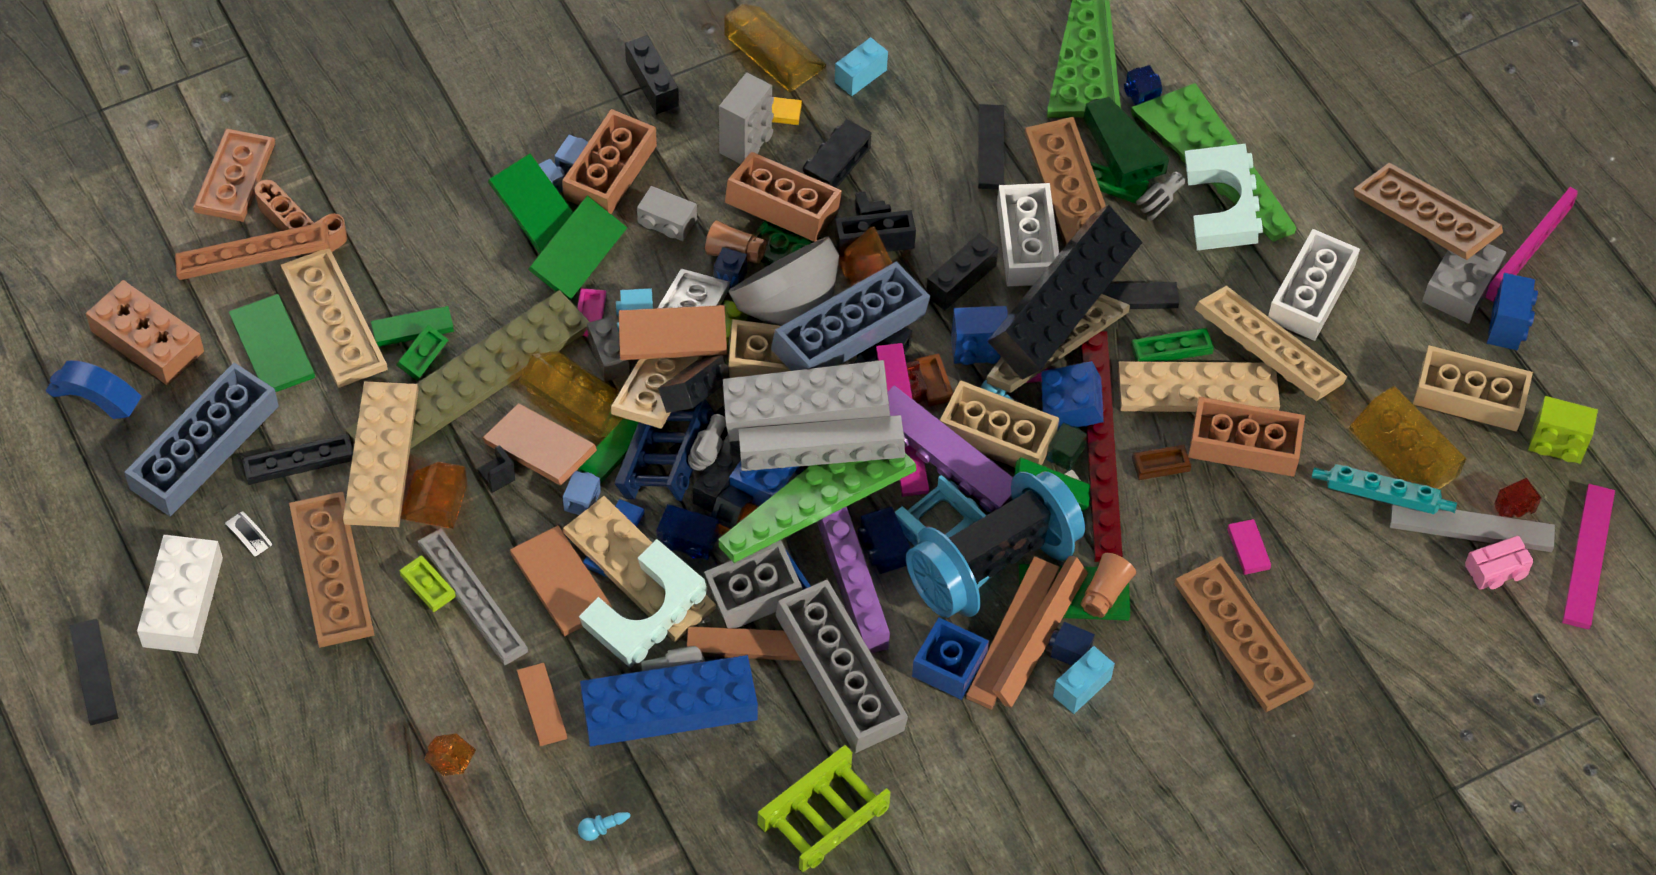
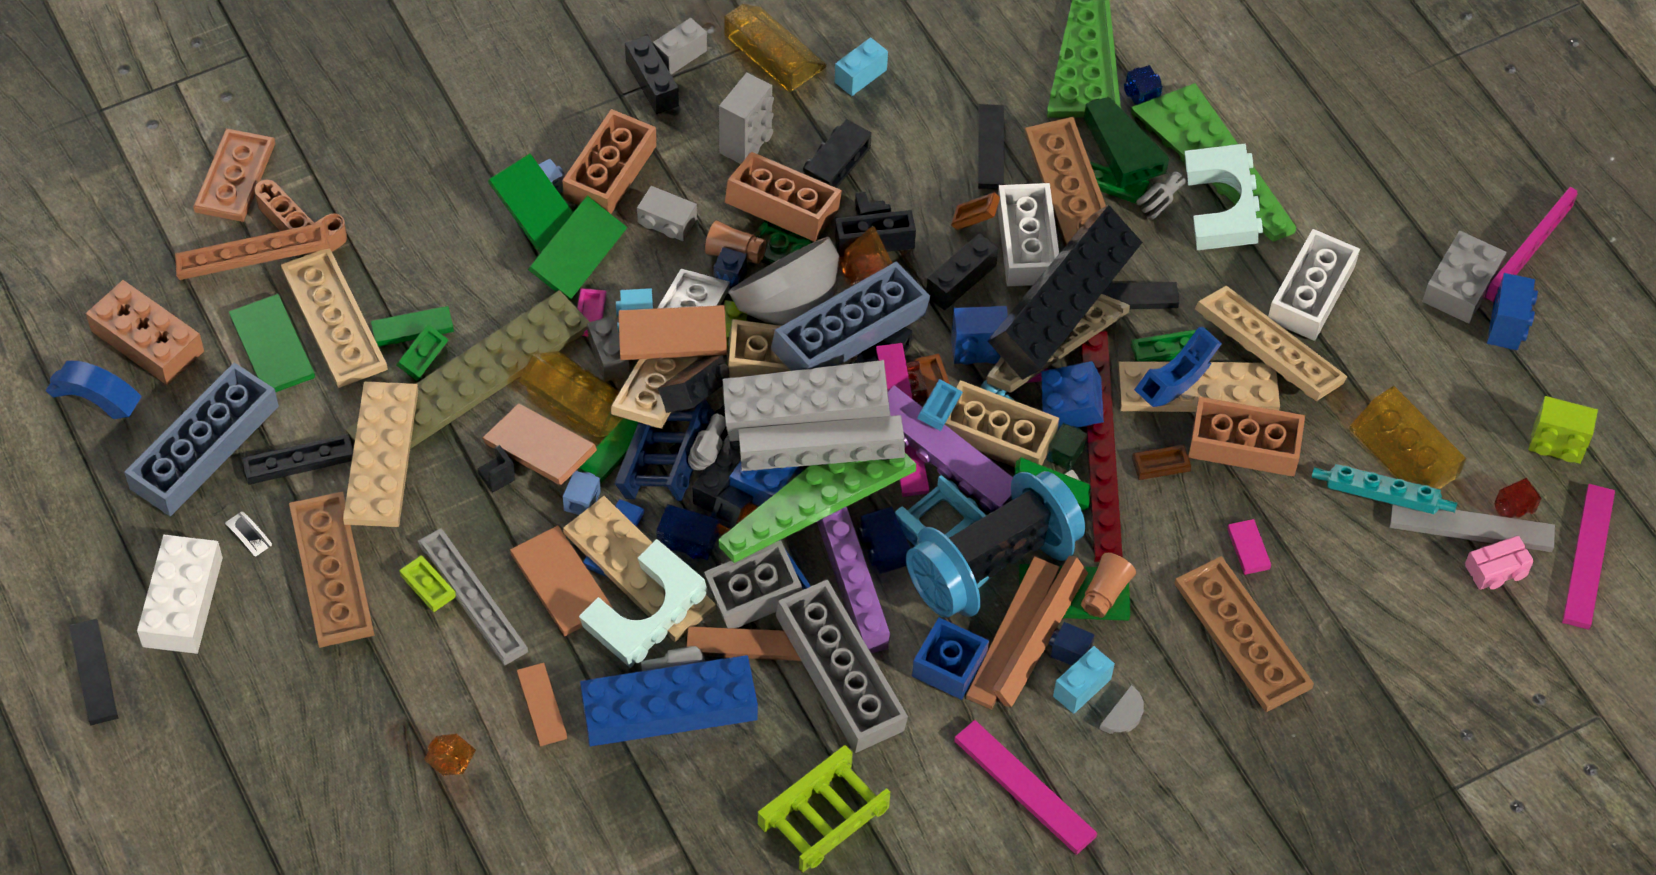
(435, 495): clear orange slope -> none
(569, 152): medium blue brick -> none
(591, 828): medium azure bar -> none
(681, 45): none -> light grey brick
(786, 110): yellow tile -> none
(939, 405): none -> dark azure tile
(975, 211): none -> dark orange tile
(1025, 787): none -> dark pink tile
(1125, 714): none -> light grey tile
(1176, 377): none -> blue arch
(1428, 211): medium nougat plate -> none
(1473, 388): tan brick -> none

